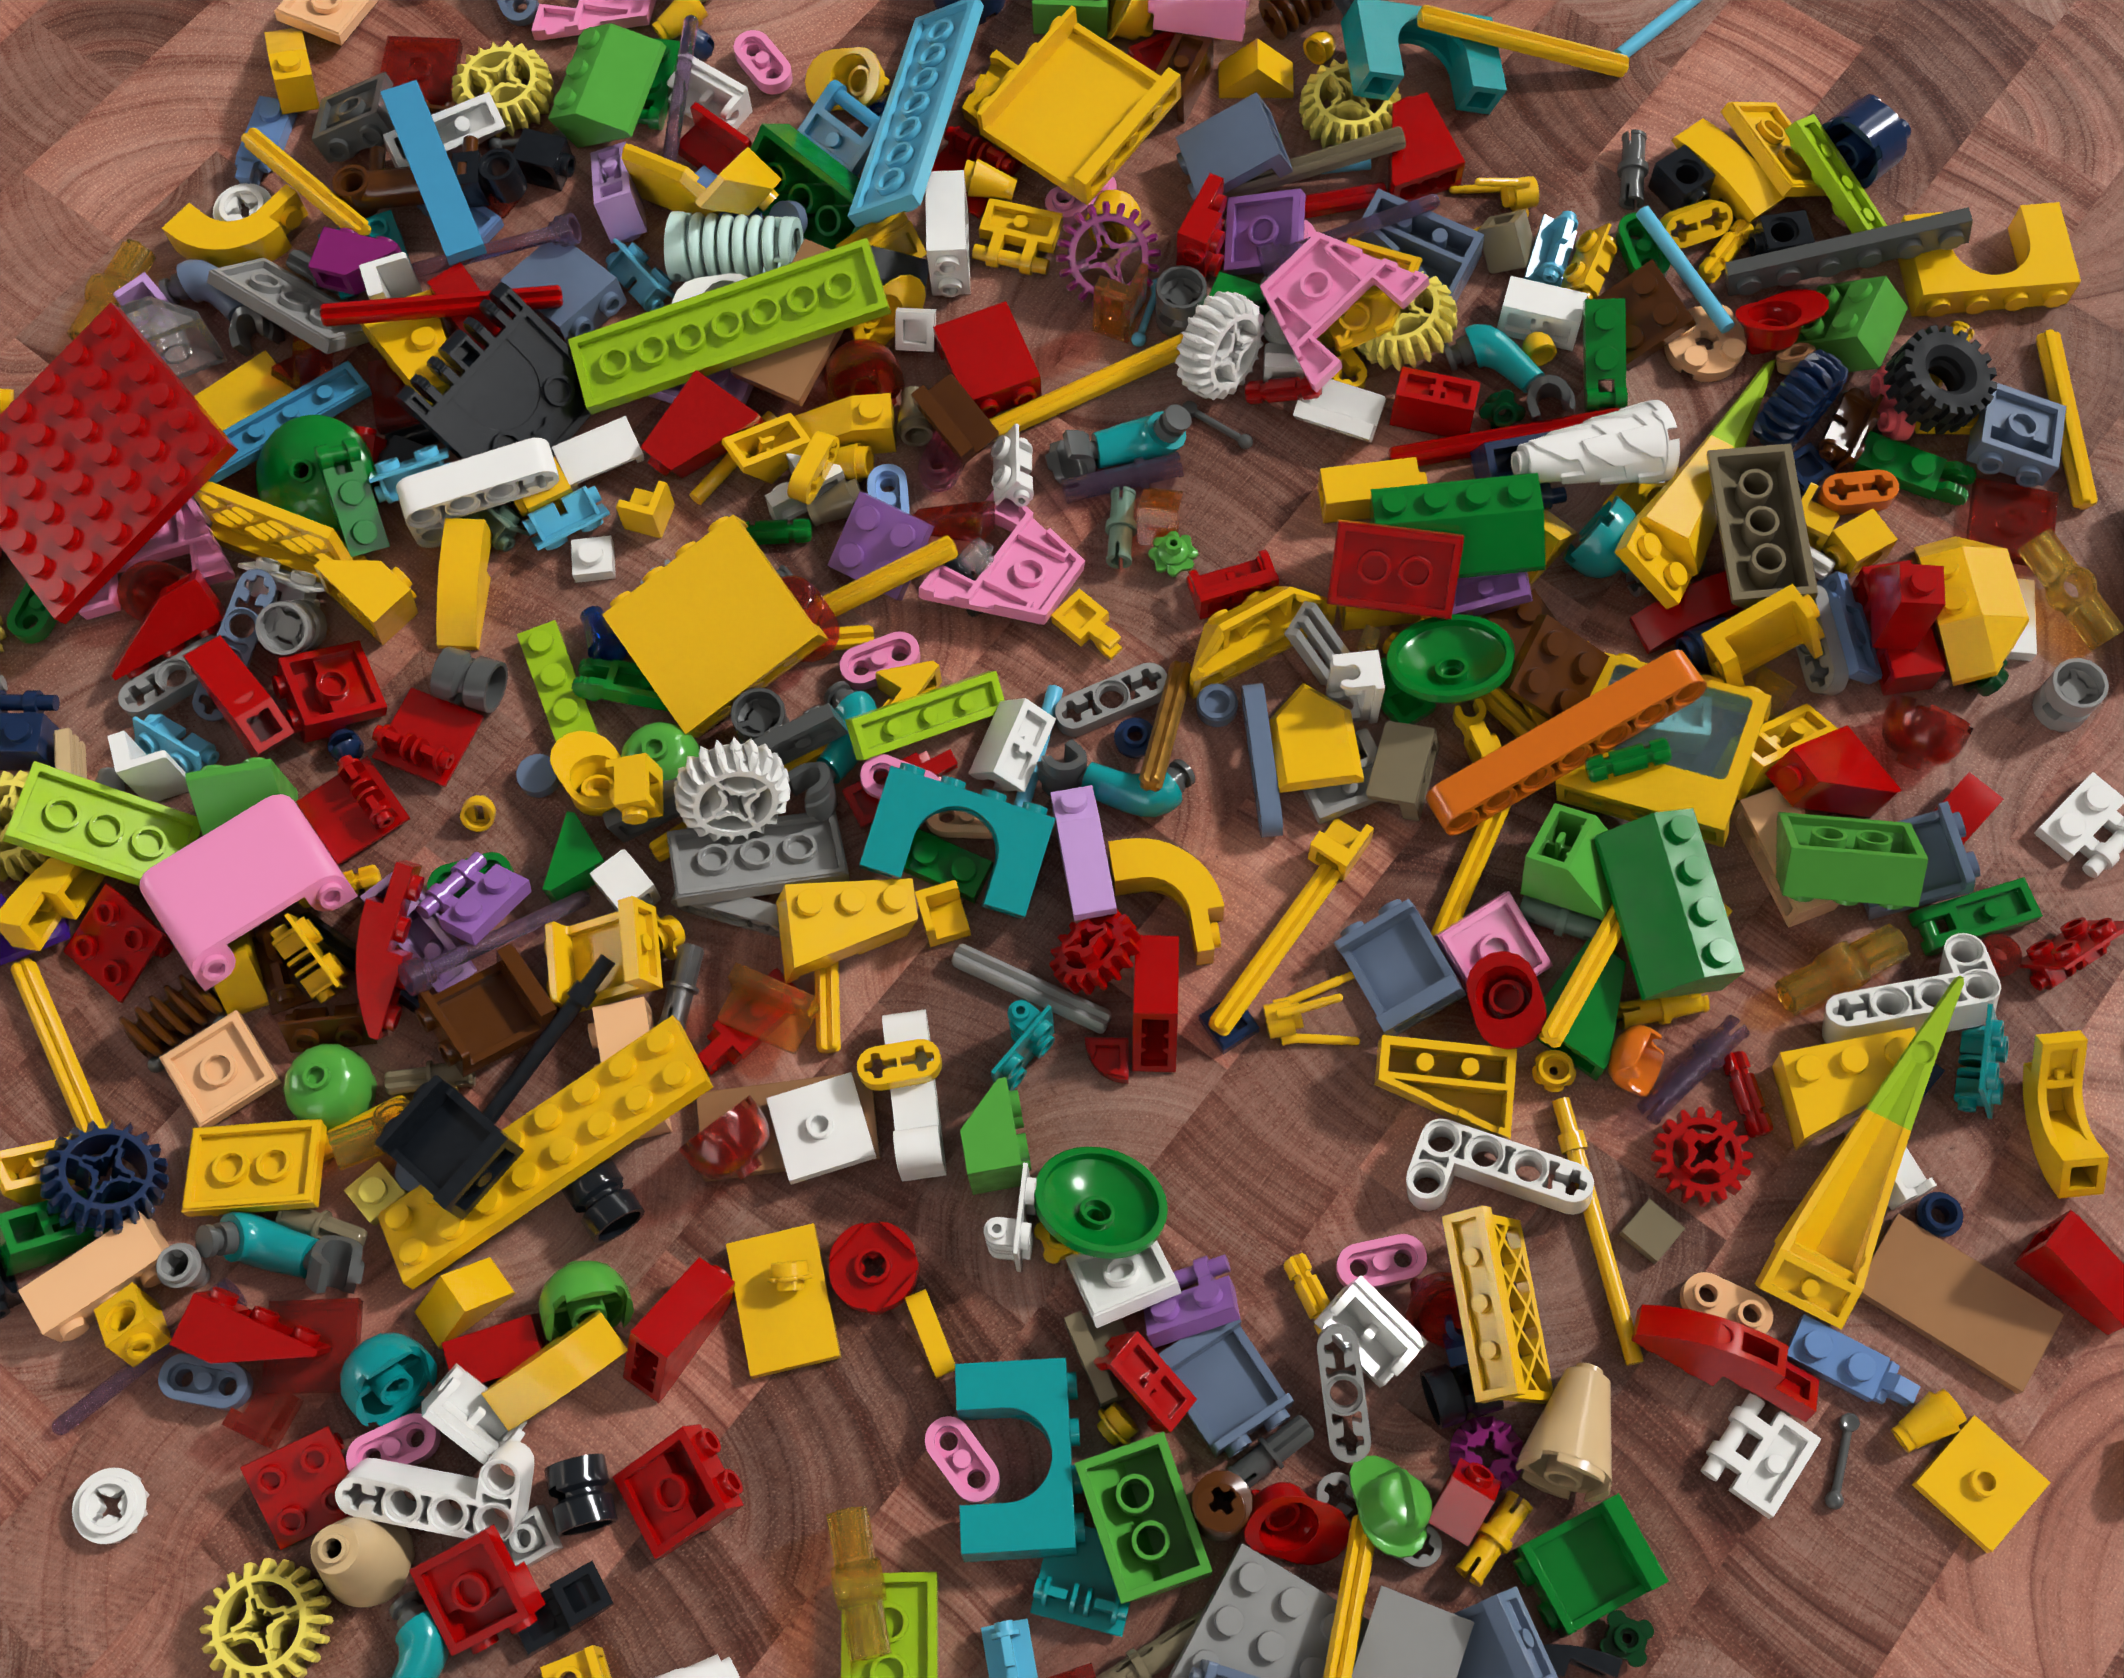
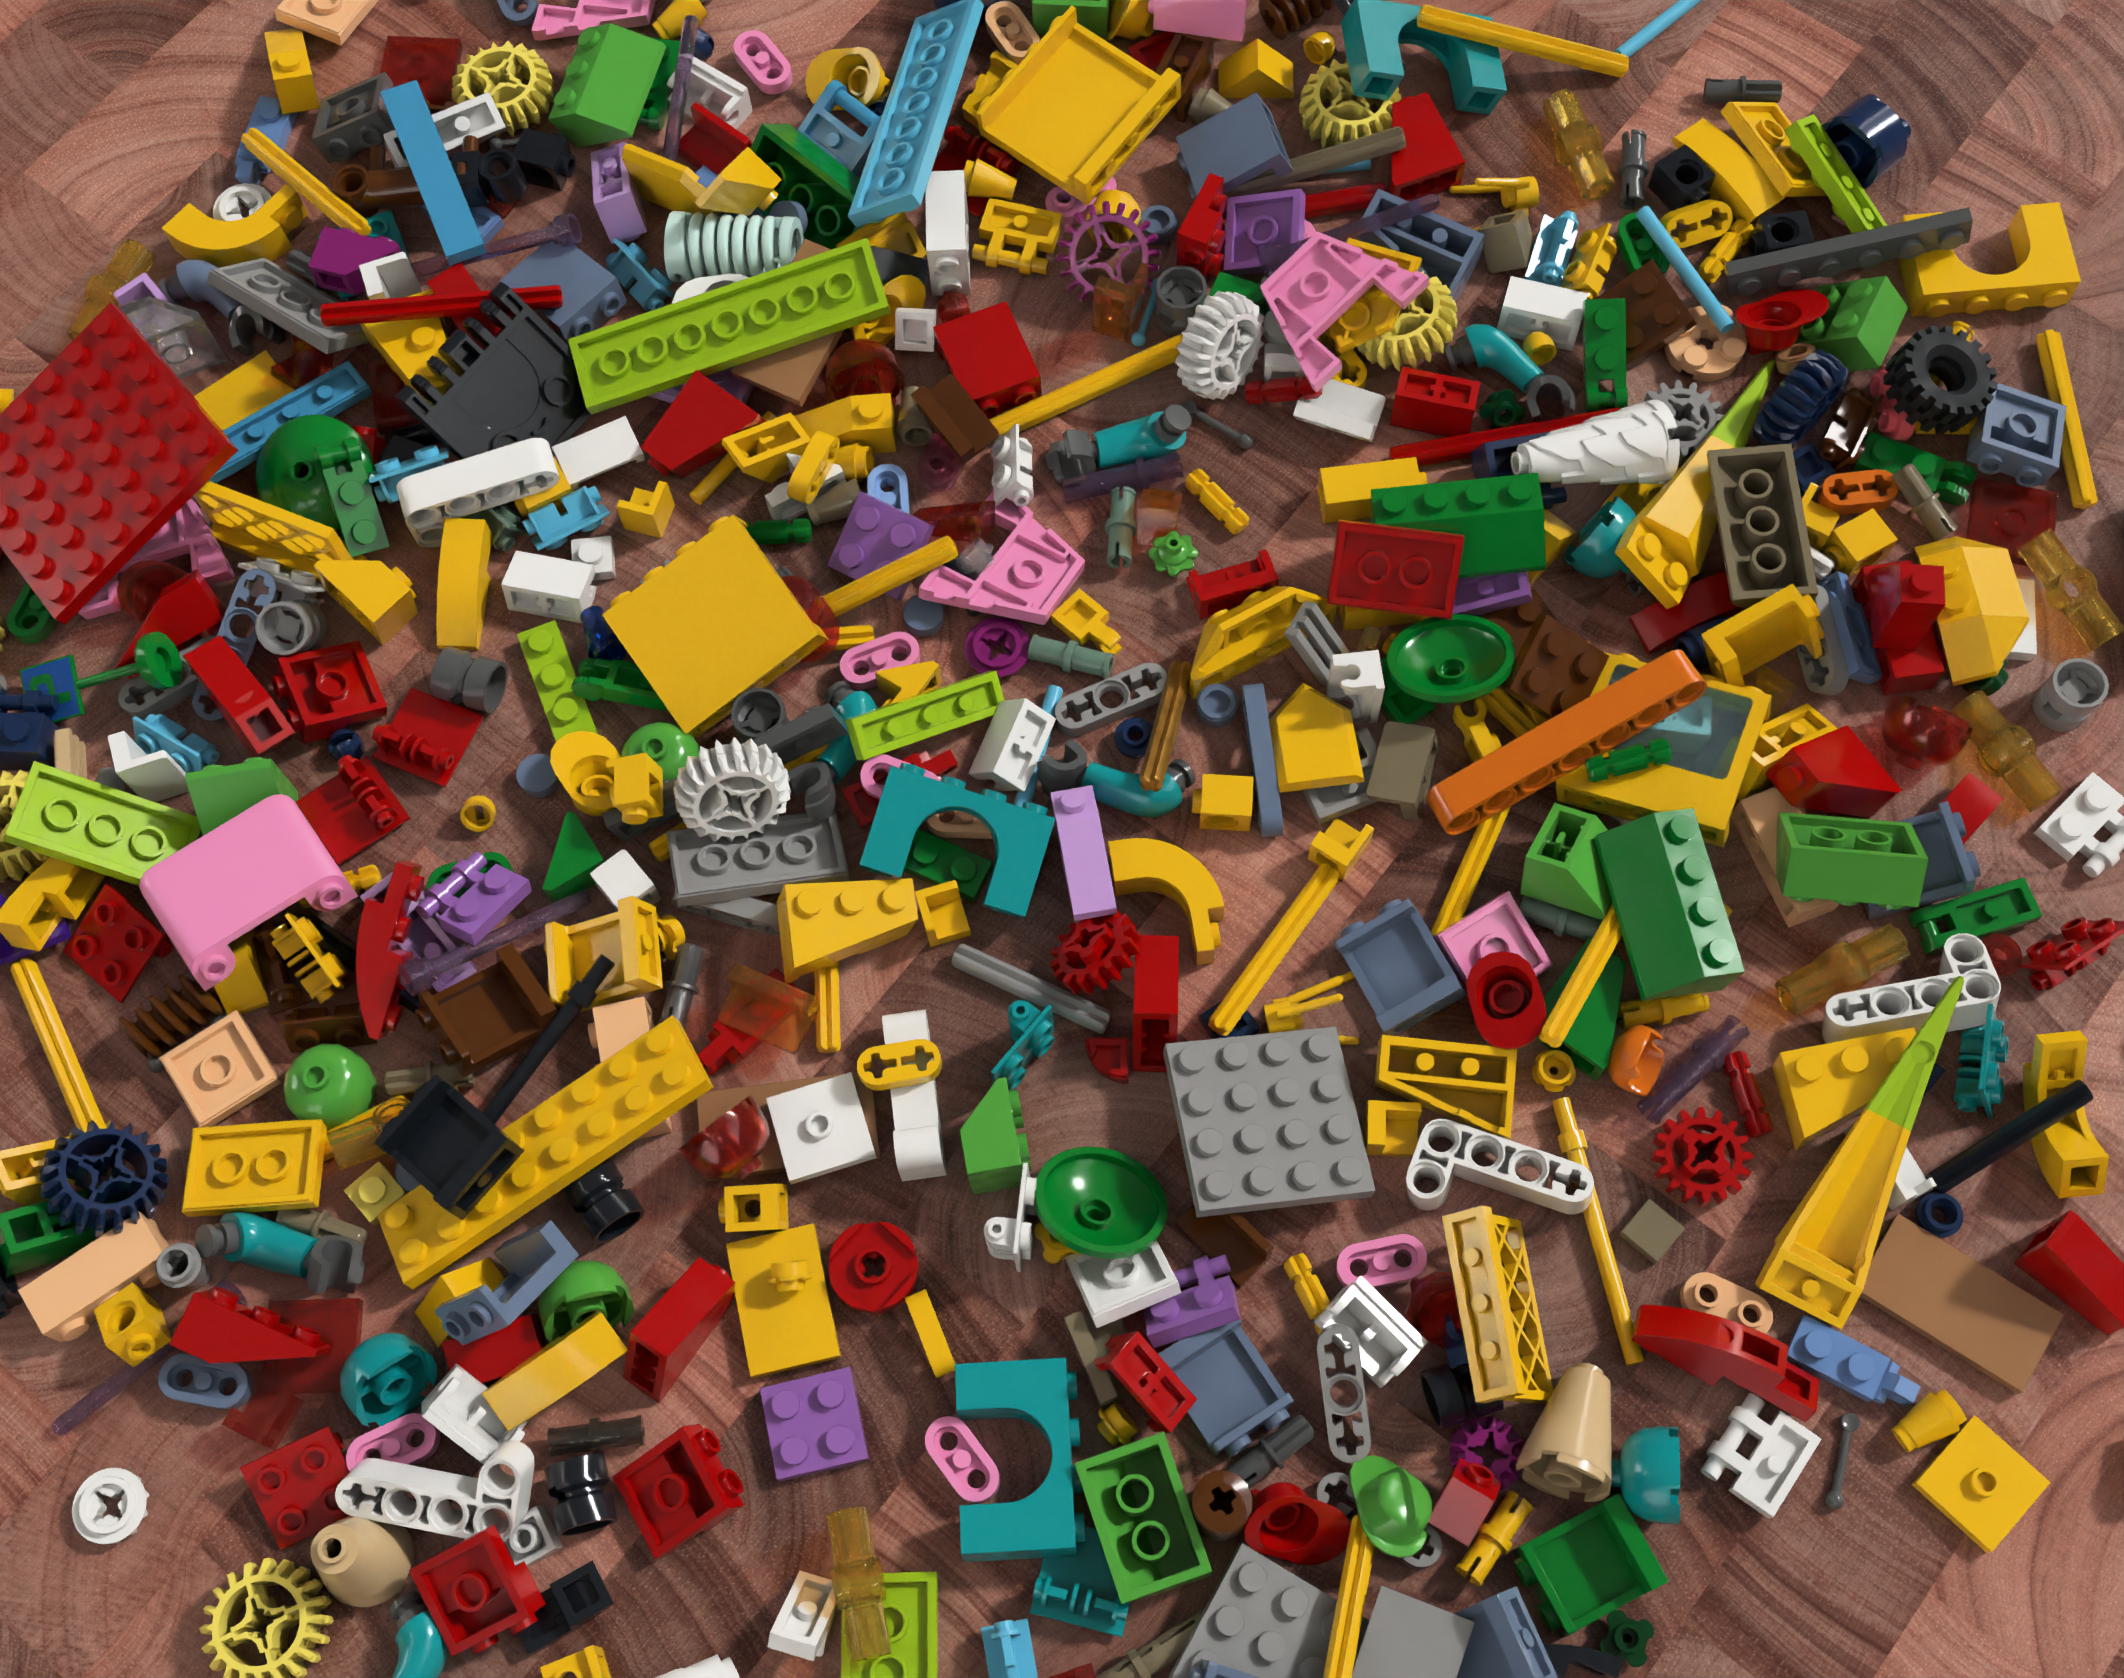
(154, 659): none -> green piece
(533, 1264): none -> sand blue panel
(548, 586): none -> white hinge
(596, 1436): none -> clear smoke pin
(734, 1208): none -> yellow brick
(805, 1618): none -> white slope
(814, 1424): none -> medium lavender plate
(923, 616): none -> sand blue tile
(952, 306): none -> clear red plate
(992, 632): none -> magenta gear
(1014, 38): none -> light nougat plate
(1070, 656): none -> sand green pin
(1162, 223): none -> sand blue tile
(1207, 104): none -> dark tan cone
(1217, 501): none -> yellow axle
(1224, 802): none -> yellow brick
(1229, 1236): none -> reddish brown panel
(1267, 1121): none -> light grey plate
(1391, 1127): none -> yellow panel
(1578, 145): none -> clear yellow piece
(1650, 1474): none -> teal cylinder
(1686, 409): none -> light grey gear
(1741, 90): none -> dark grey axle
(1924, 502): none -> dark tan axle
(2007, 752): none -> clear yellow piece
(2011, 1136): none -> black axle

